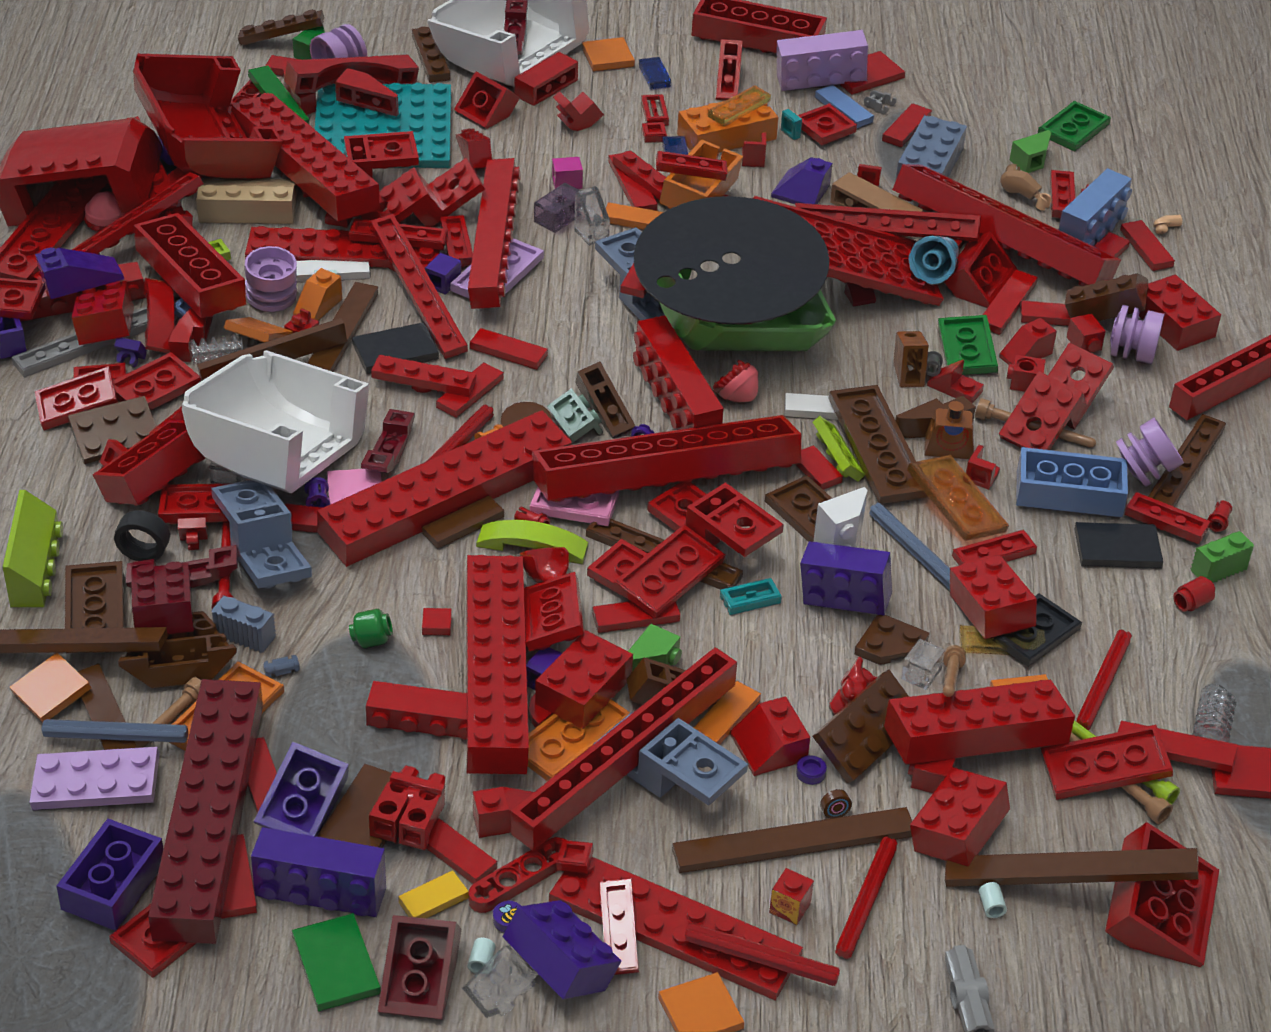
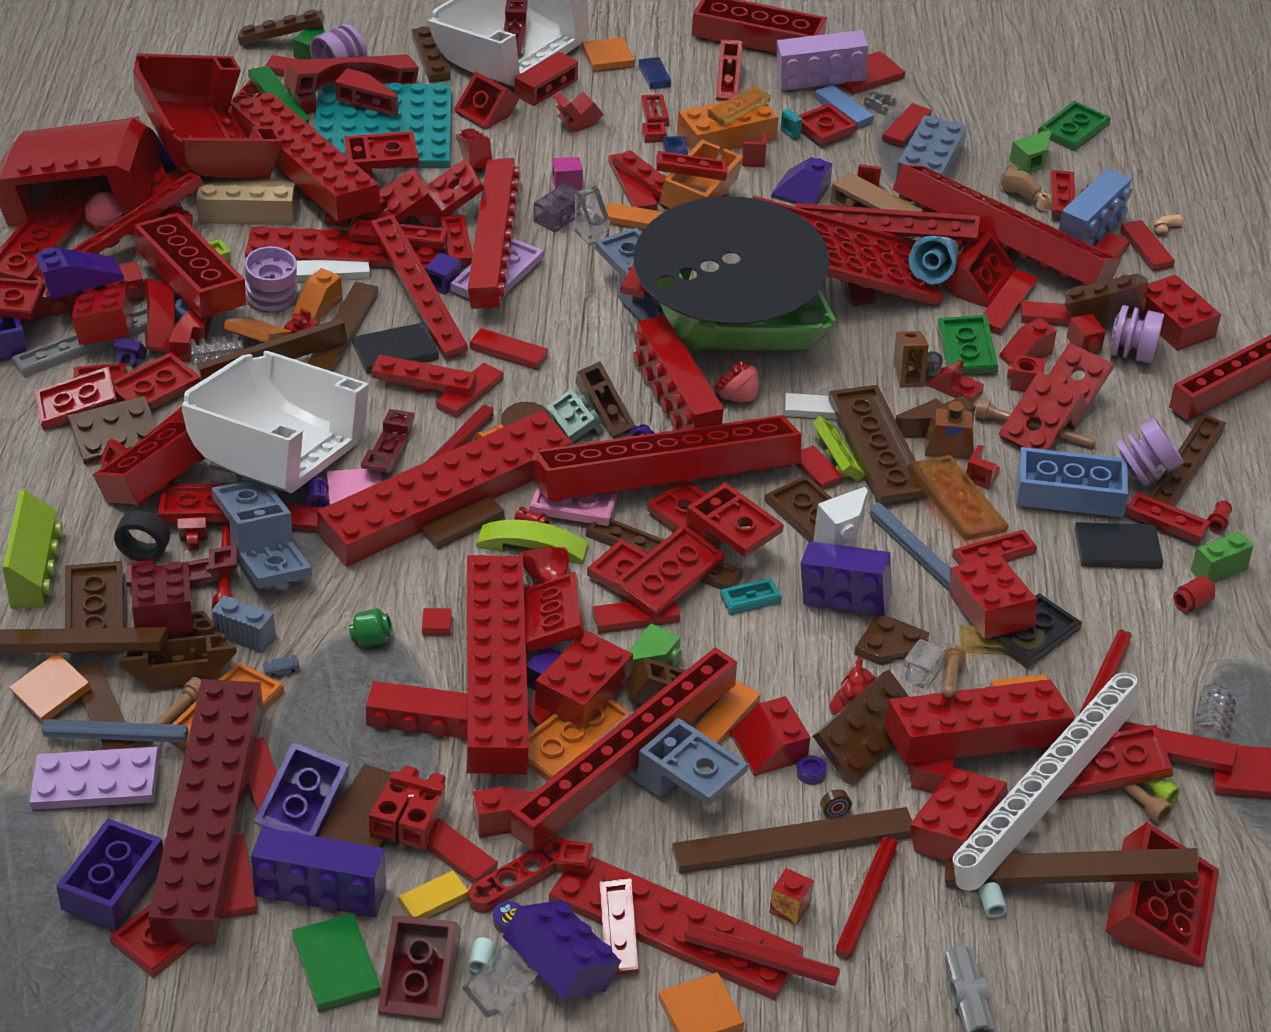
(1045, 782): none -> white beam

